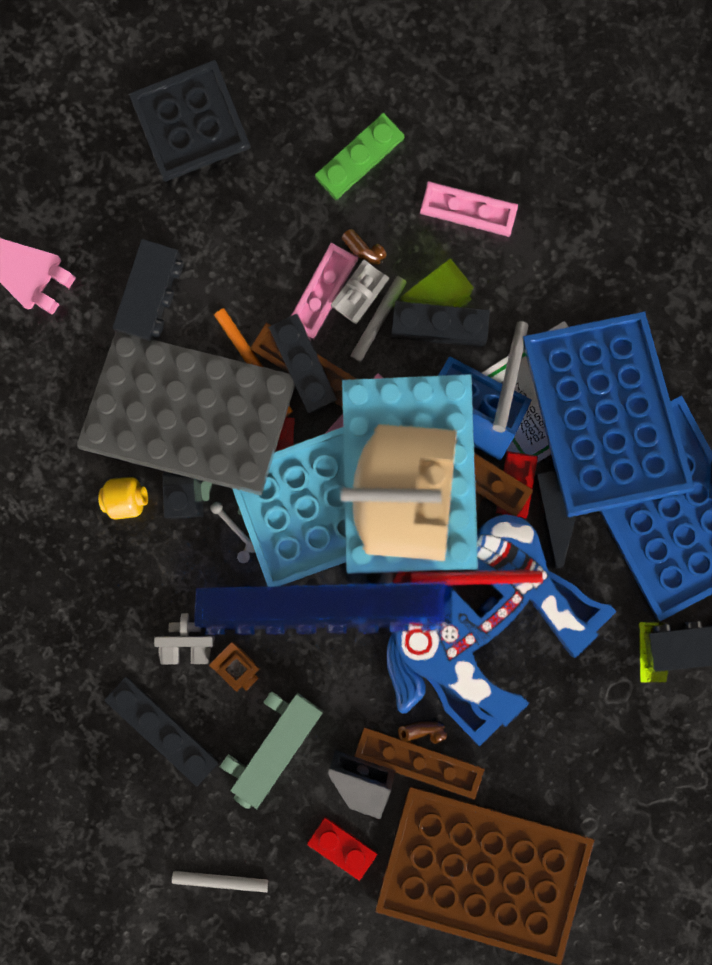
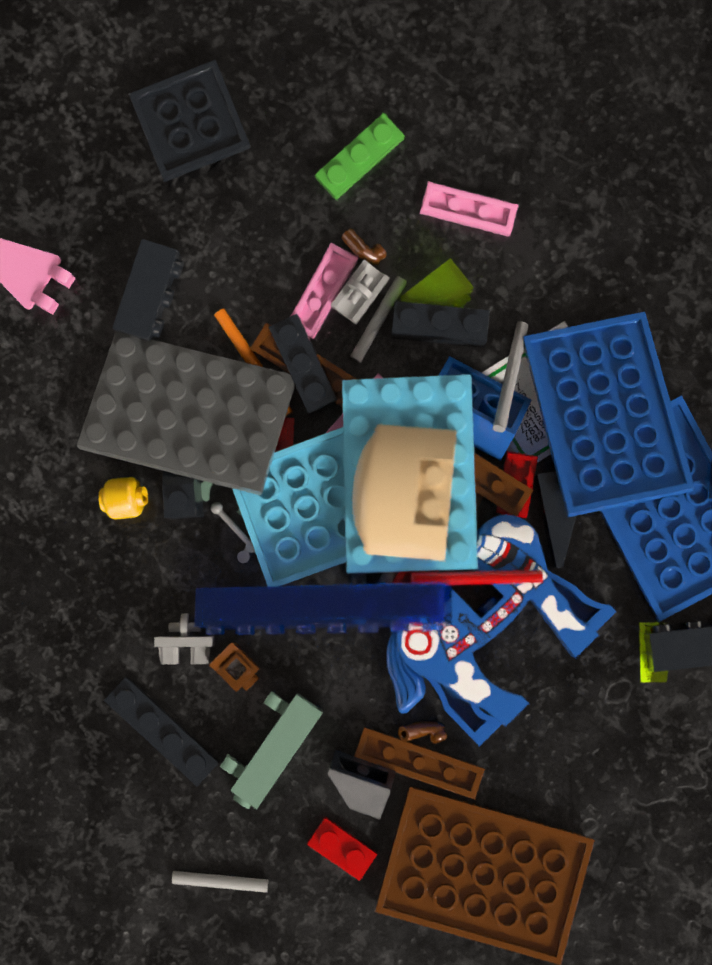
(391, 495): light grey bar -> none

